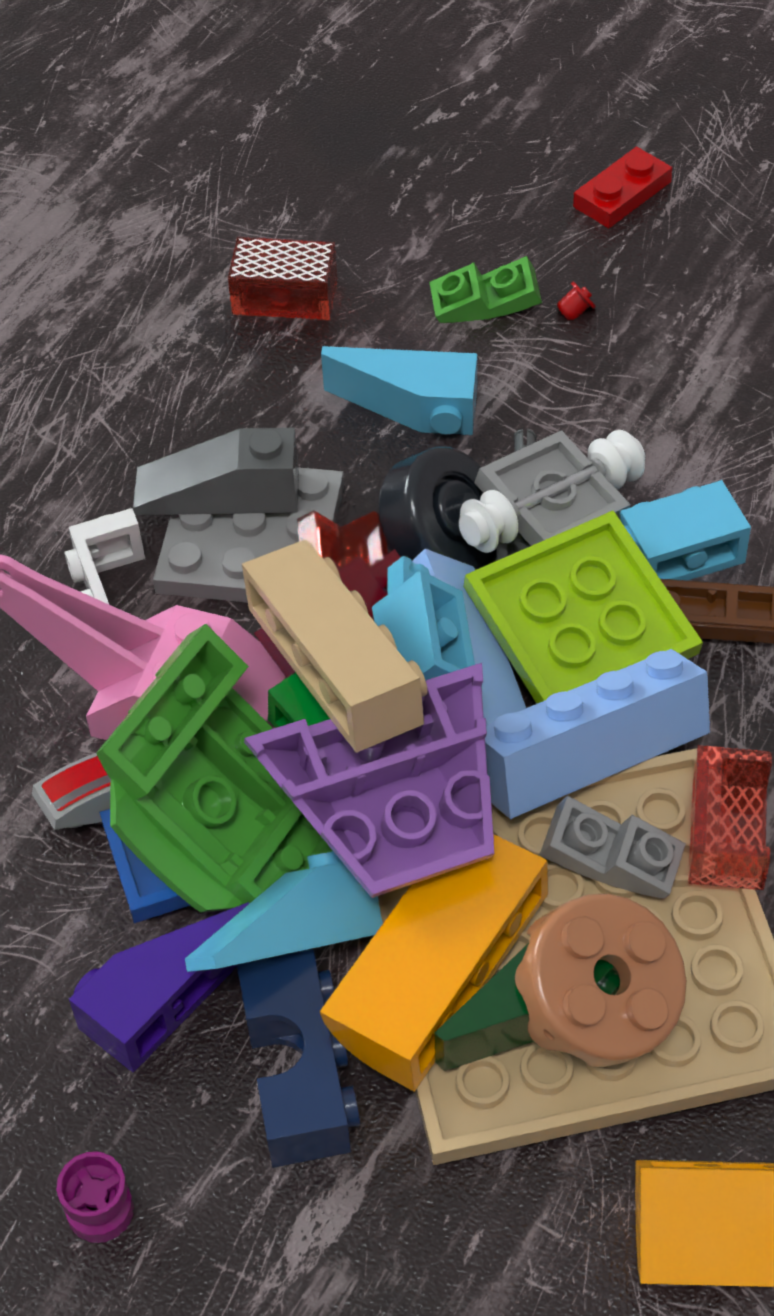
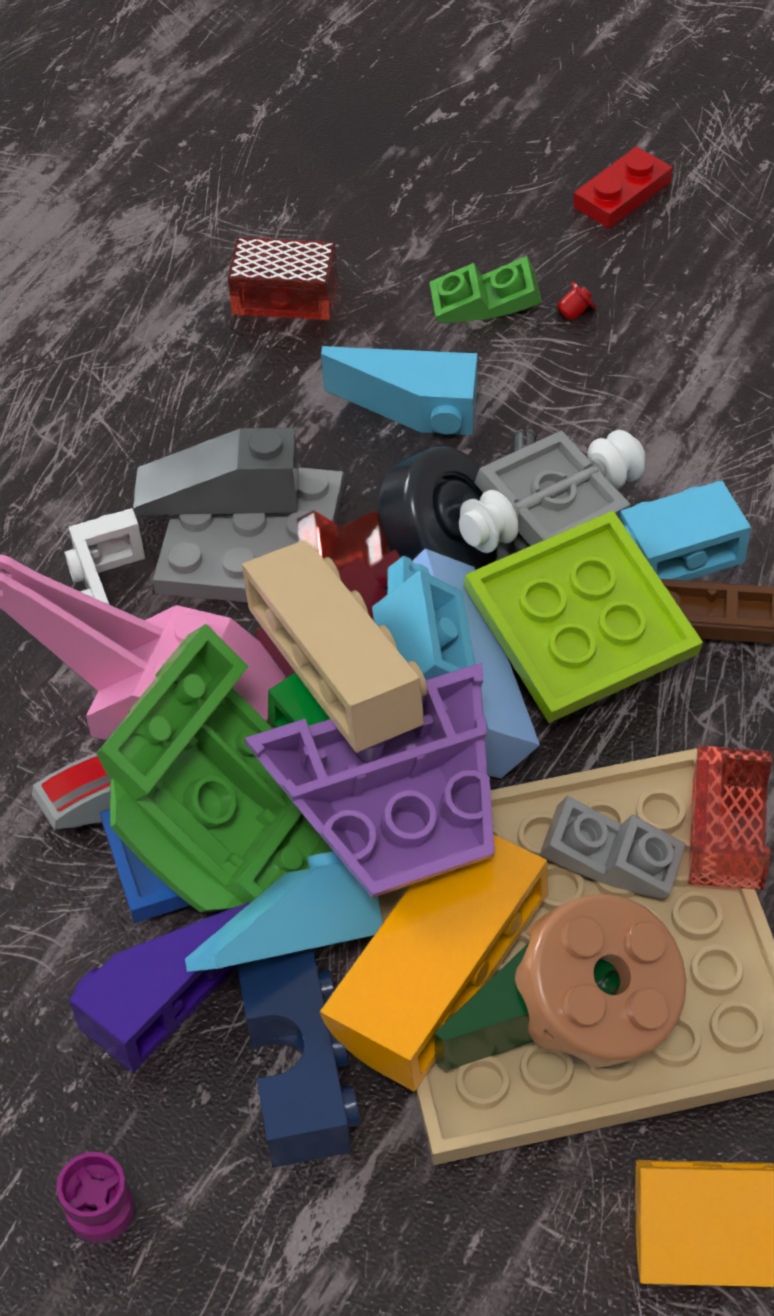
(595, 731): light blue brick -> none

